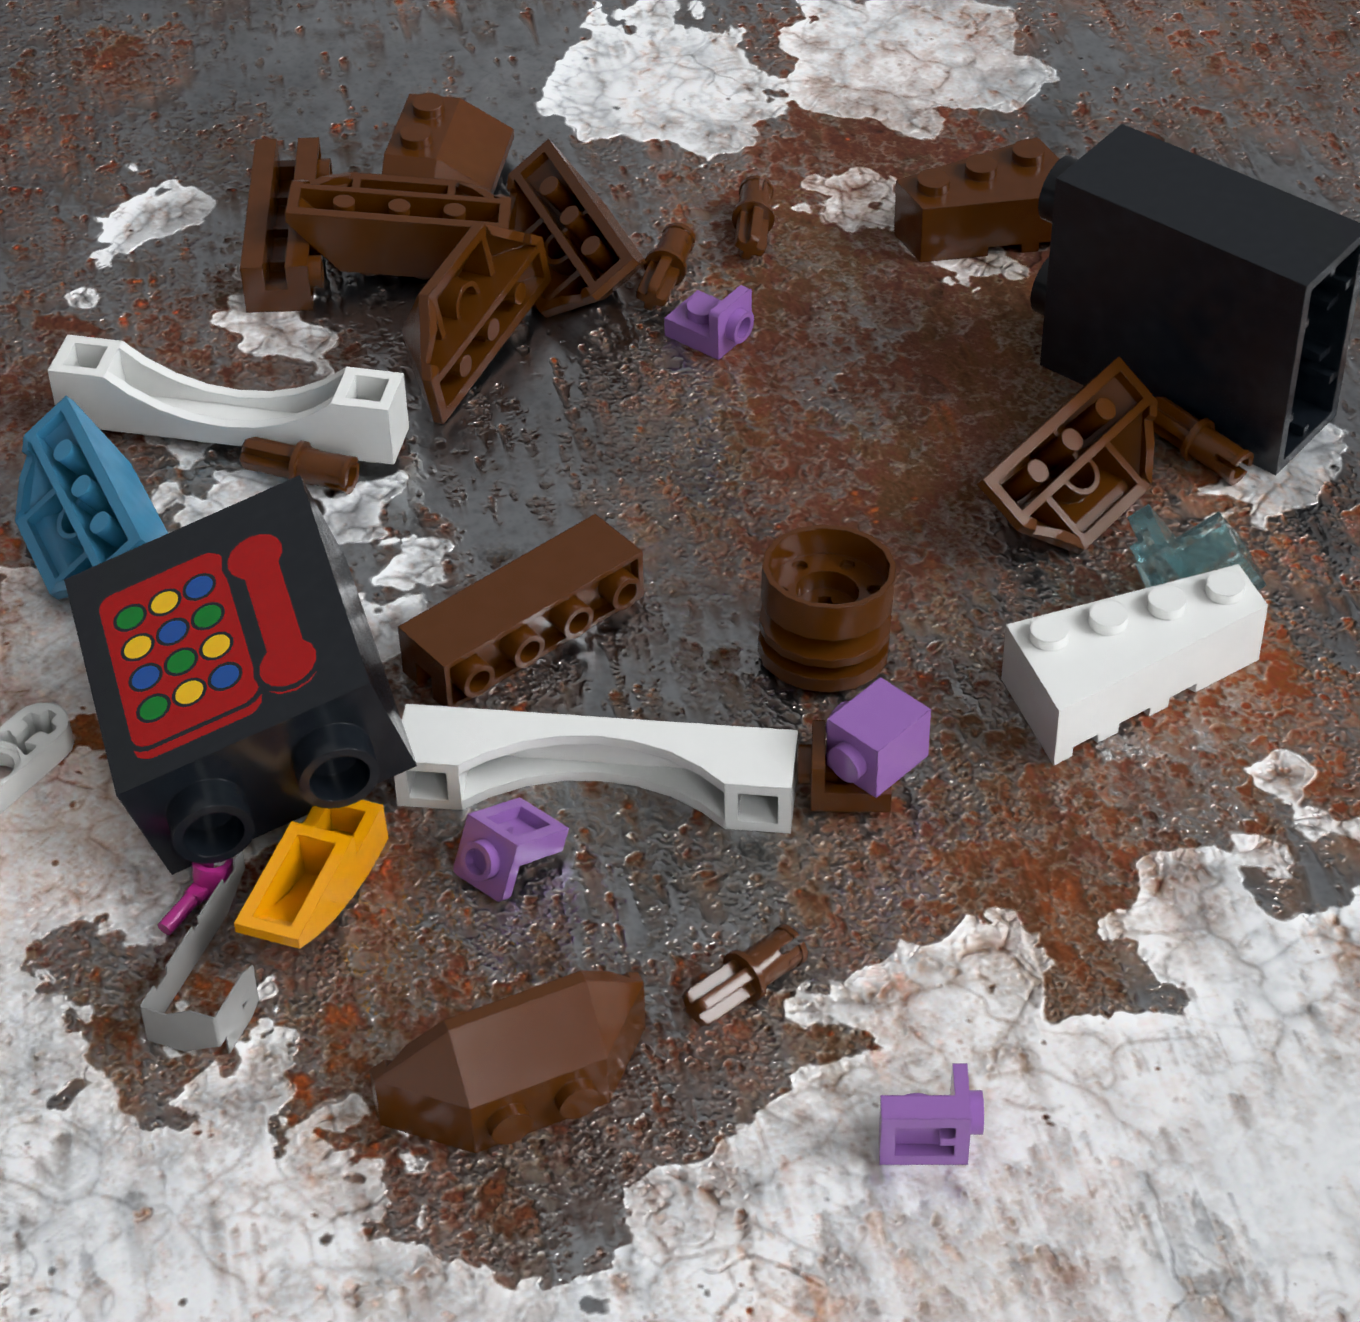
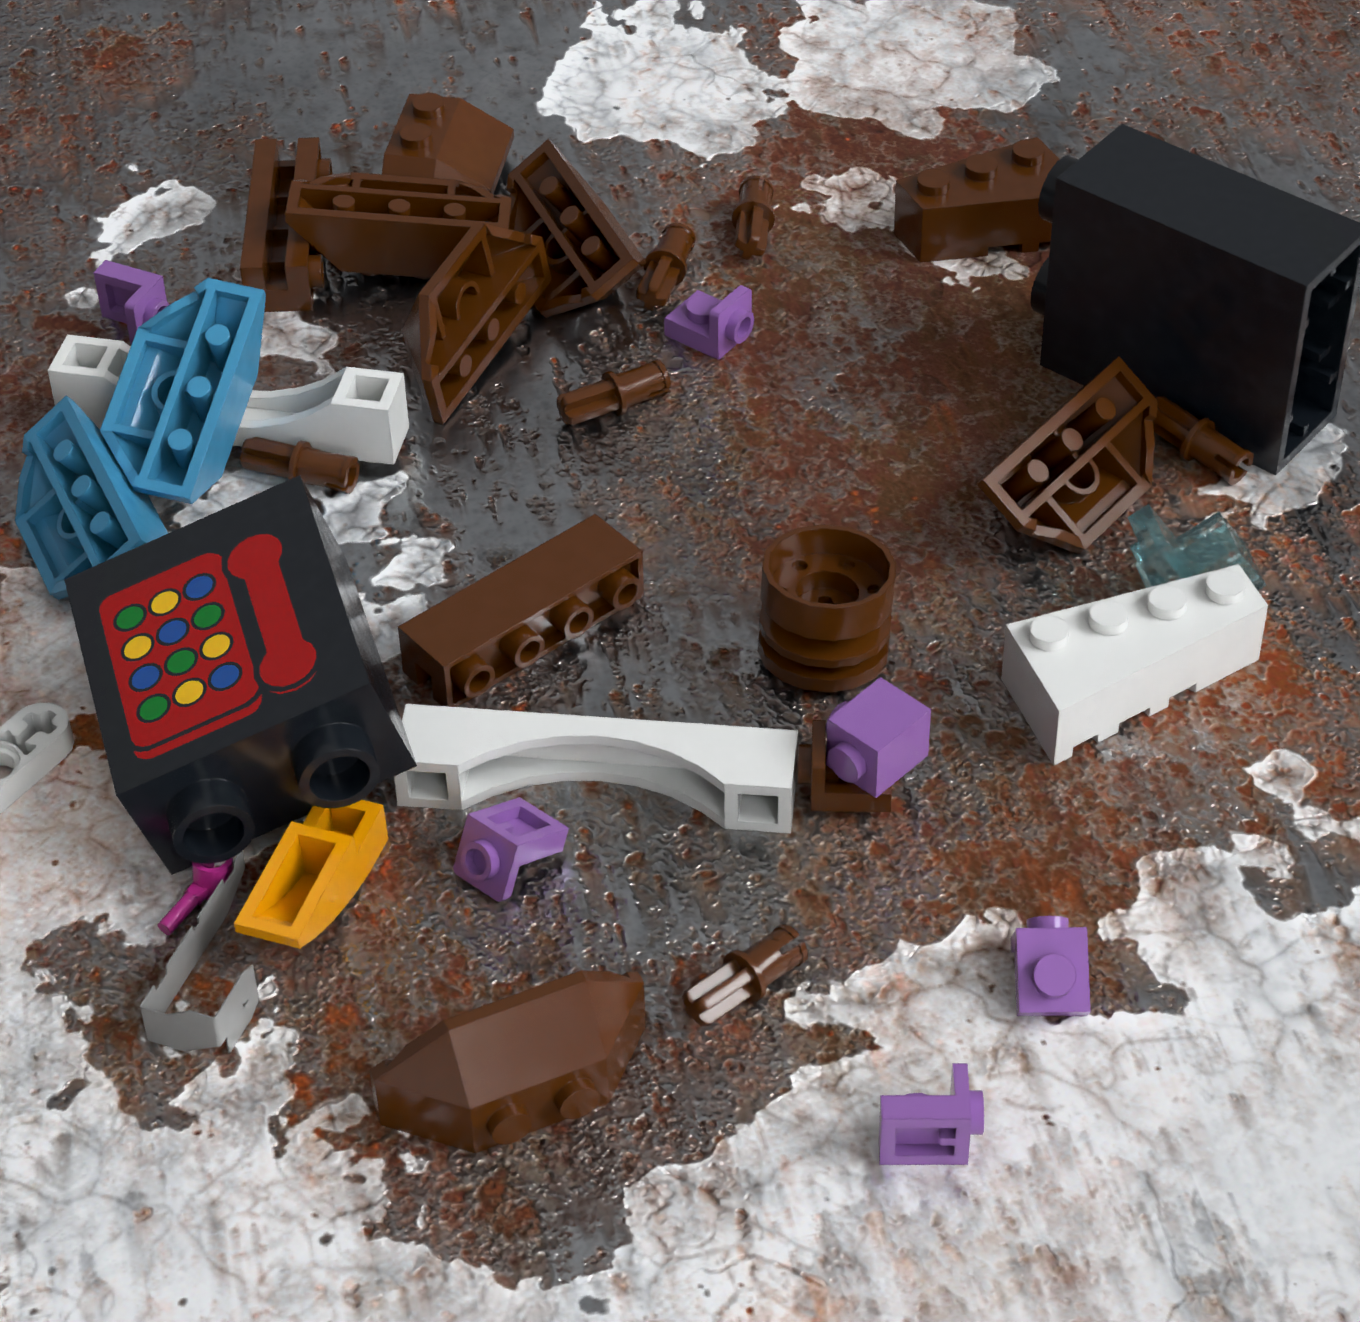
(129, 294): none -> medium lavender bracket
(186, 390): none -> dark azure wedge
(614, 393): none -> reddish brown axle
(1051, 968): none -> medium lavender bracket

